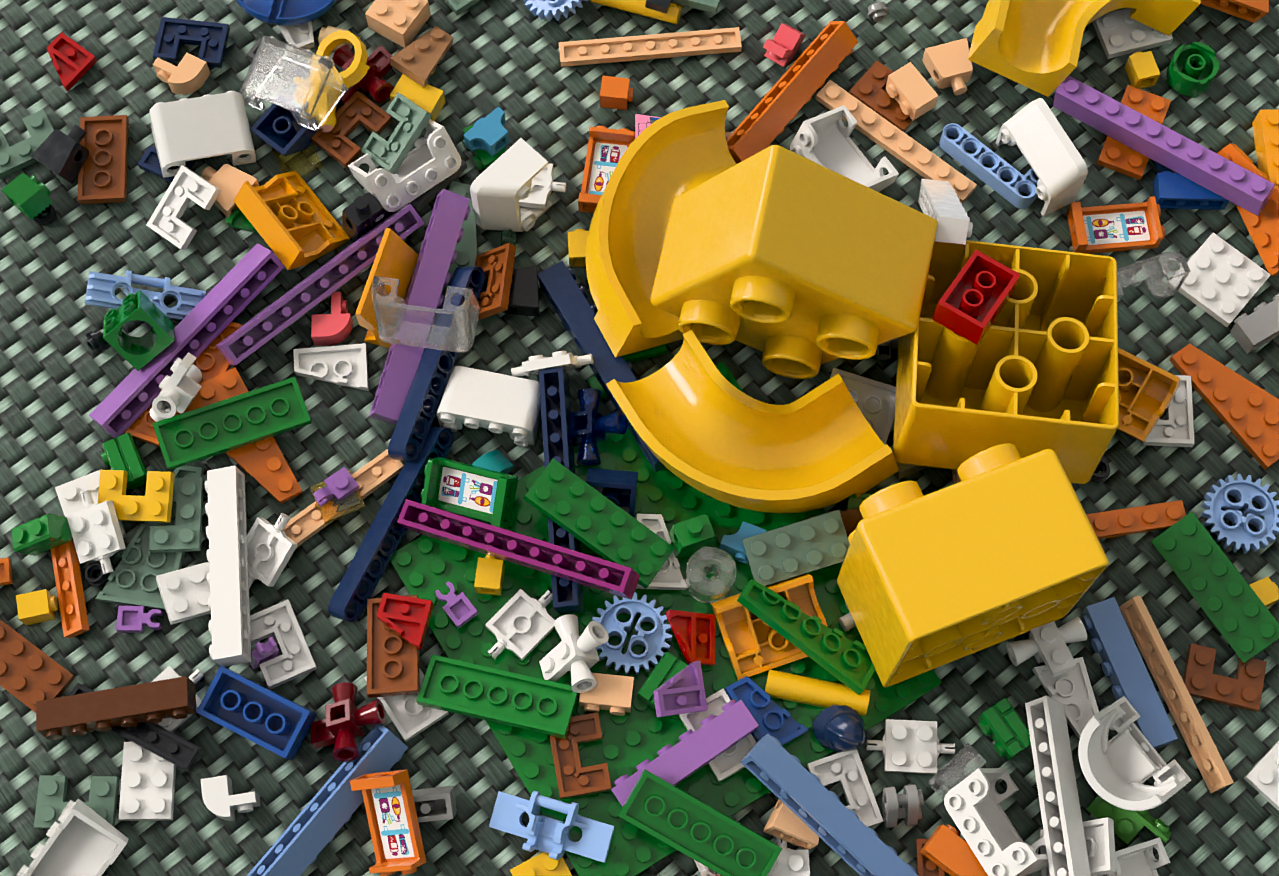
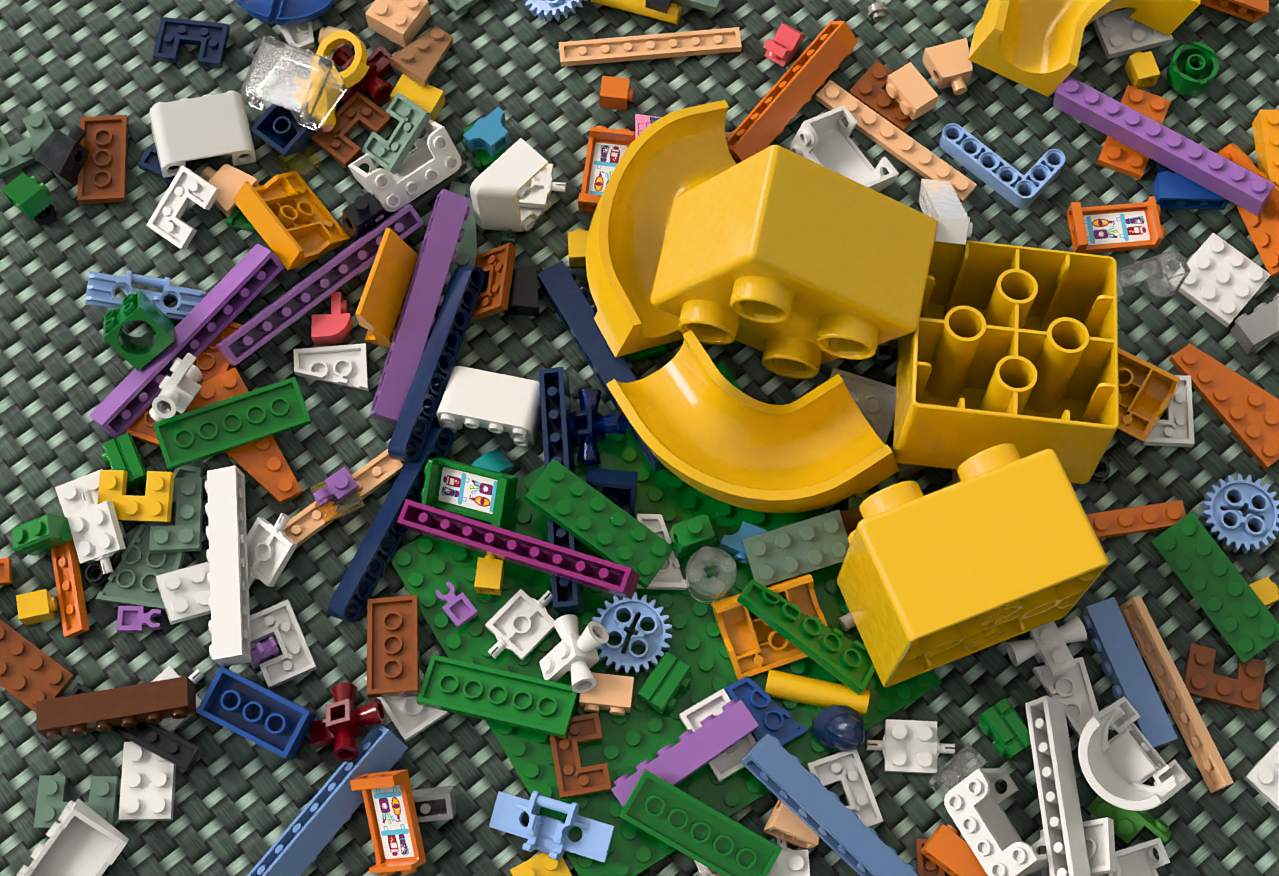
(70, 60): red wing -> none
(96, 341): black plate -> none
(185, 77): light nougat brick -> none
(219, 798): white brick -> none
(406, 616): red wing -> none
(425, 327): clear windscreen -> none
(559, 359): white plate -> none
(595, 384): green tile -> none
(682, 693): medium lavender wing -> none
(694, 635): red wing -> none
(910, 801): light grey brick -> none
(976, 297): red brick -> none
(1048, 152): white windscreen -> none

